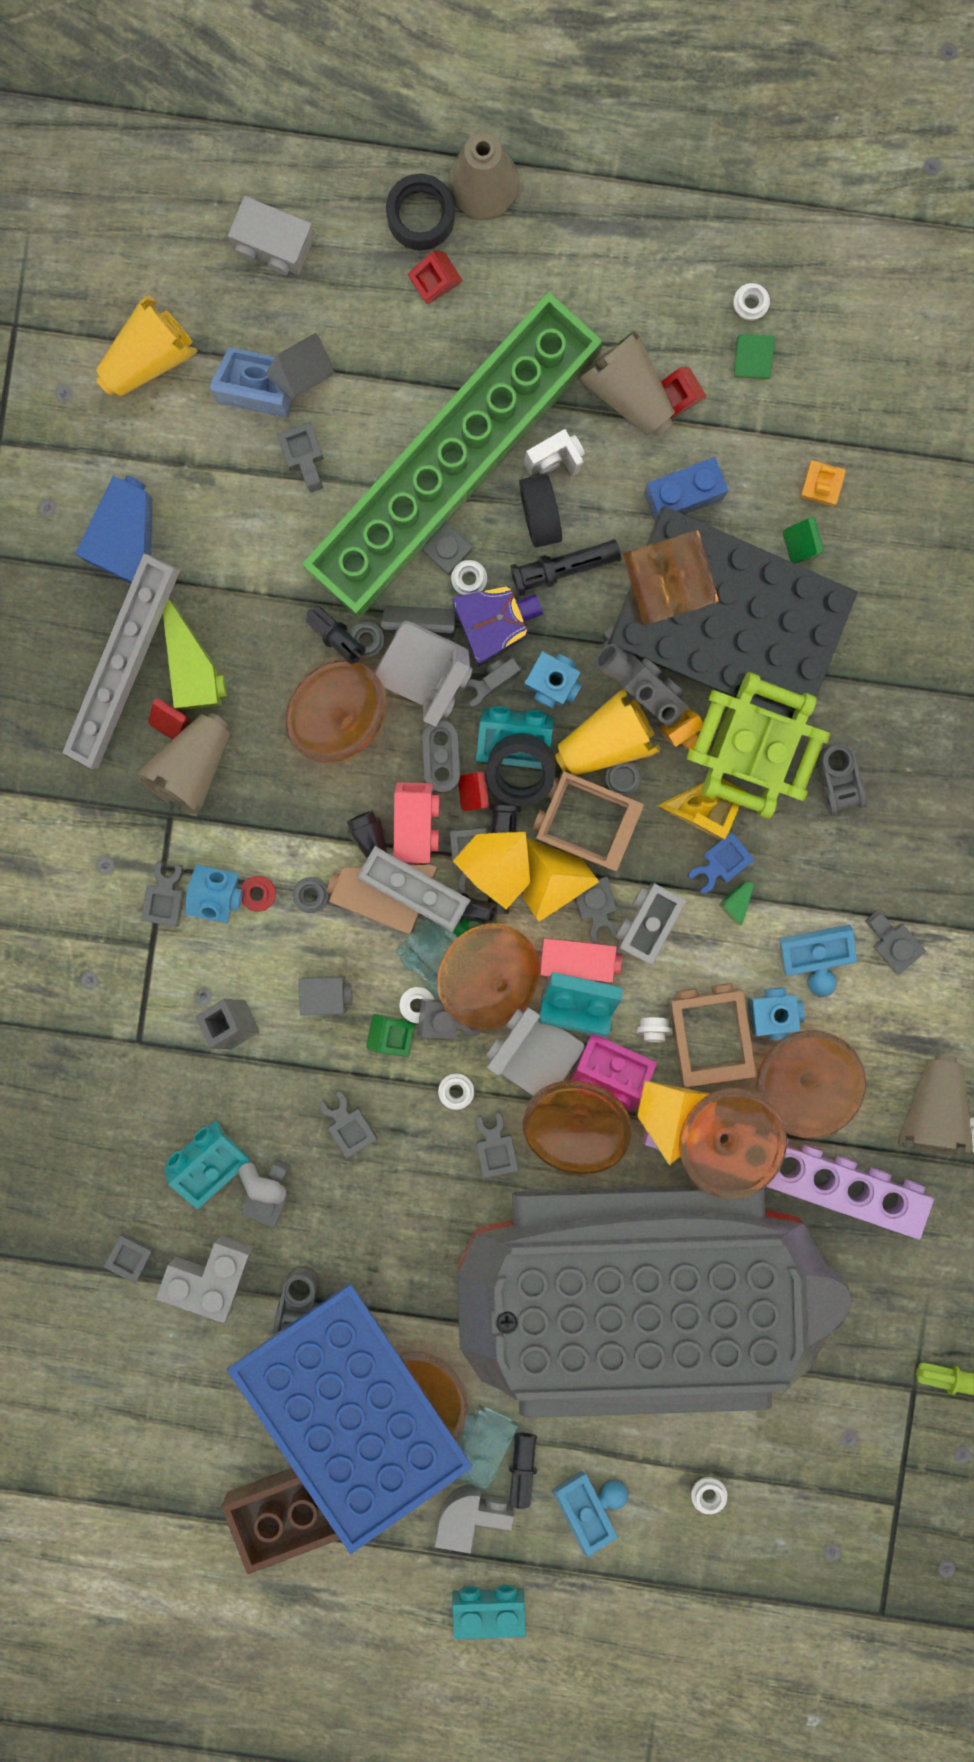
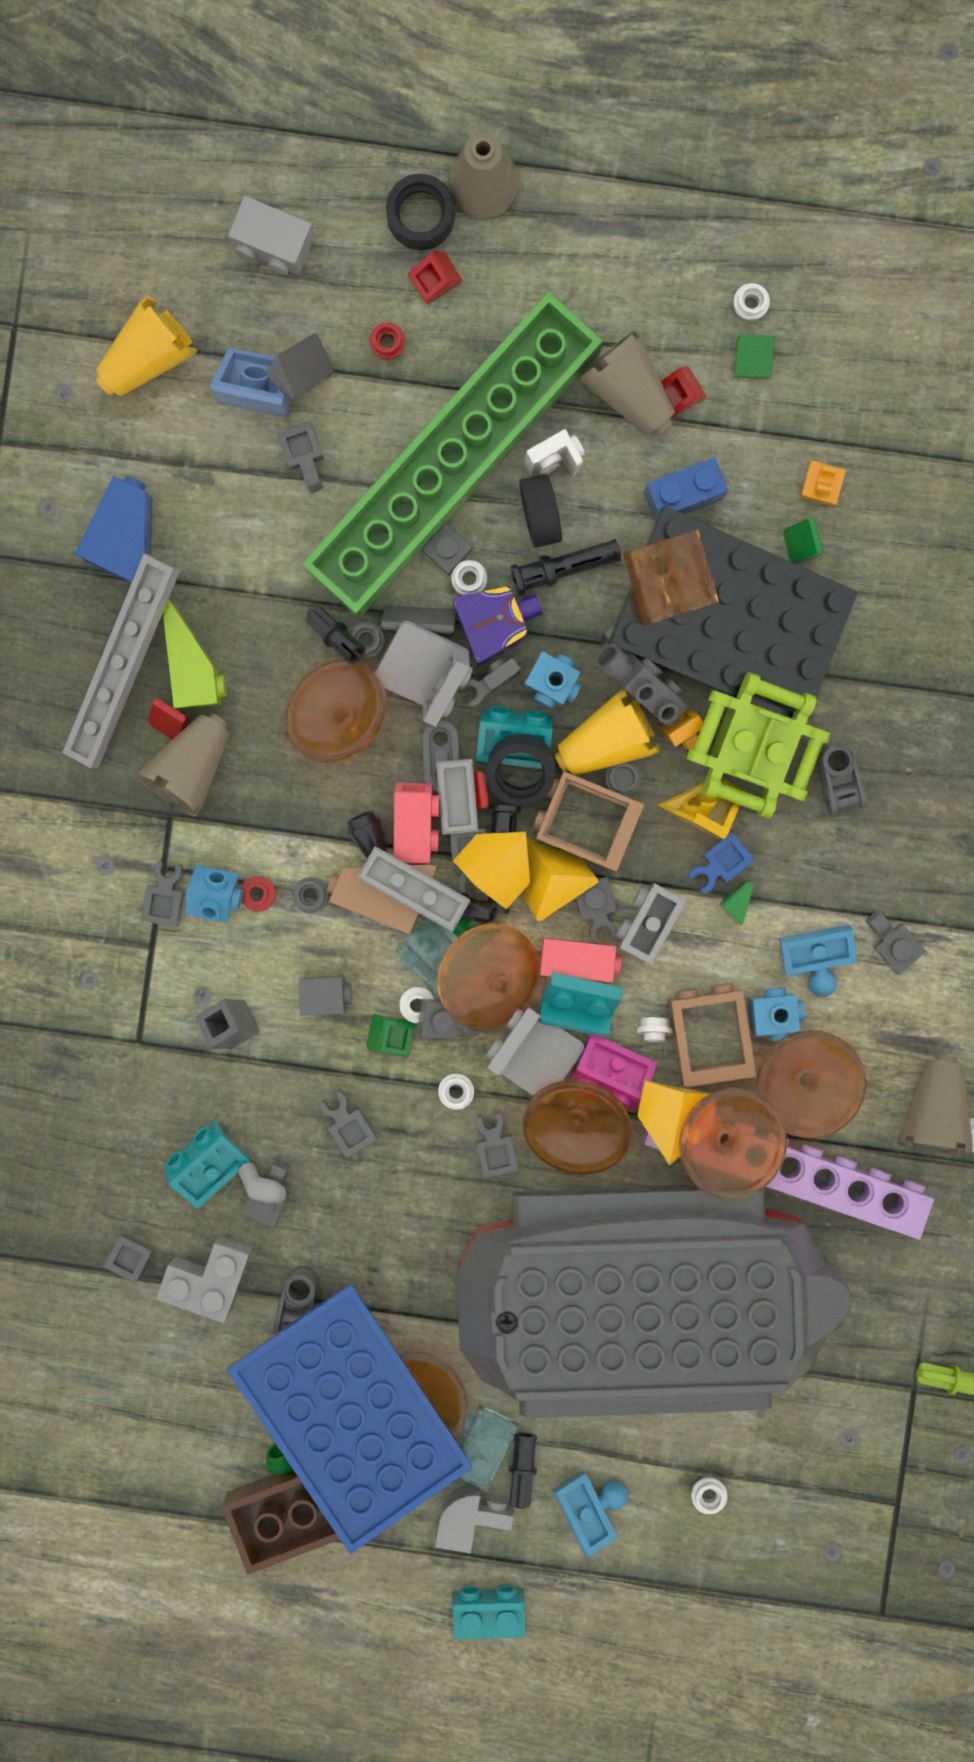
(276, 1462): none -> green plate
(387, 330): none -> red plate
(457, 796): none -> light grey tile

